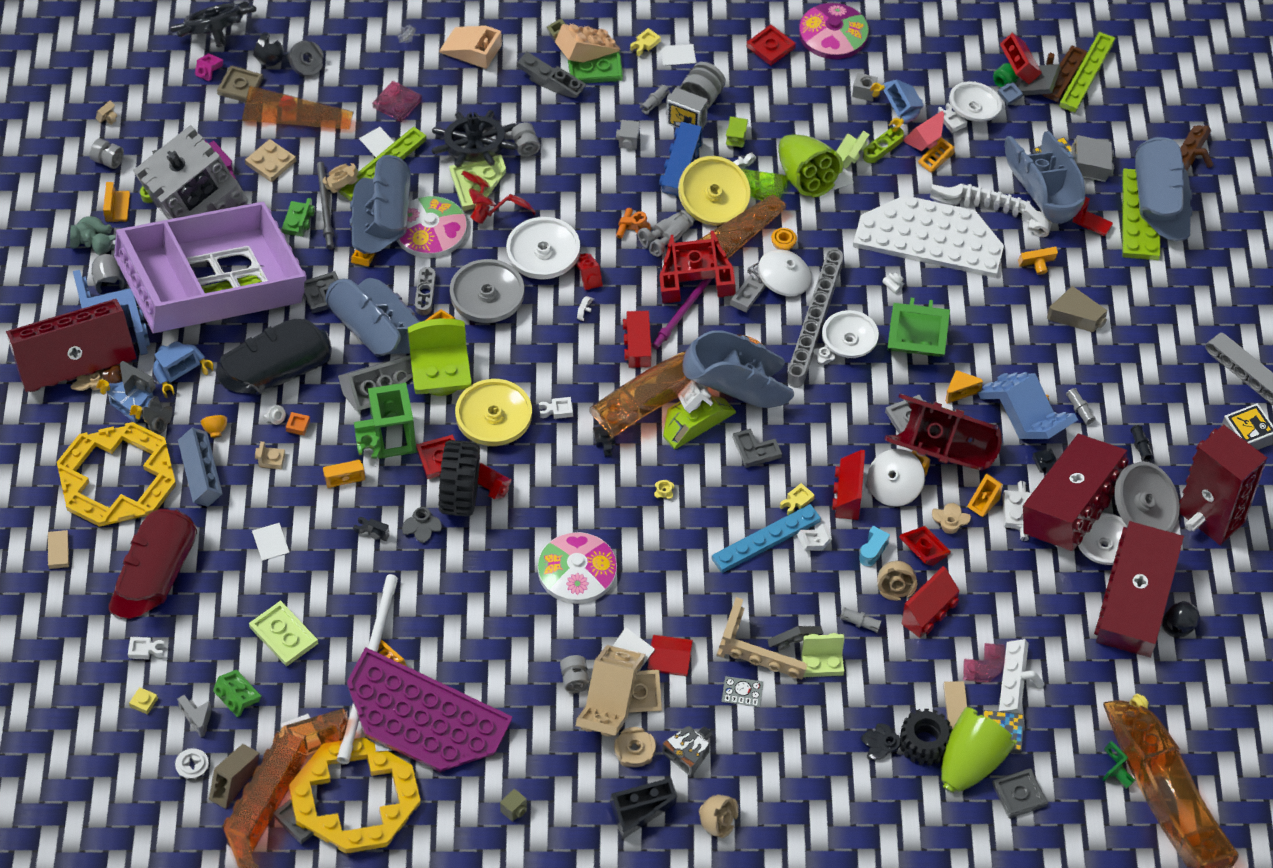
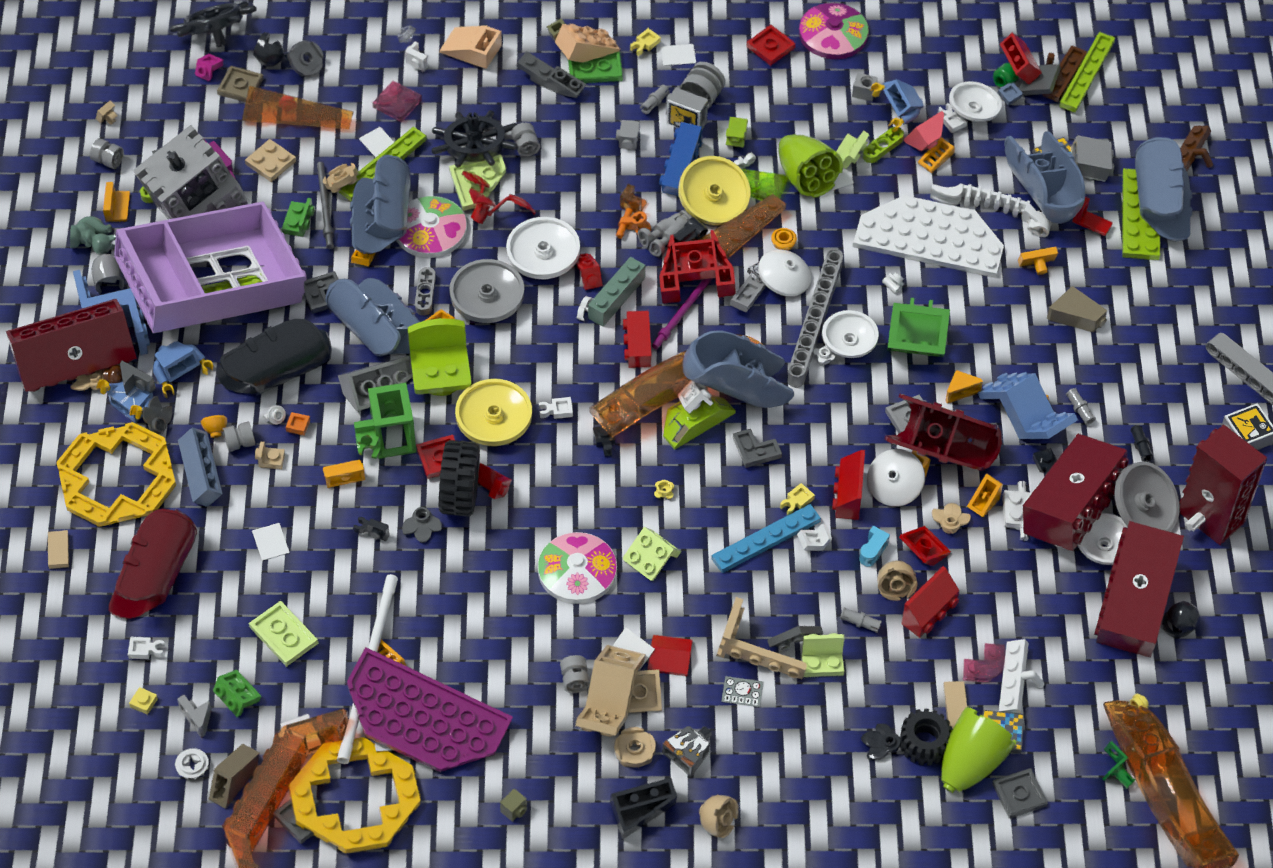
(238, 436): none -> light grey wheel
(415, 58): none -> white bracket
(616, 291): none -> sand green brick
(629, 200): none -> clear orange panel
(650, 553): none -> yellowish green bracket
(692, 231): none -> black piece

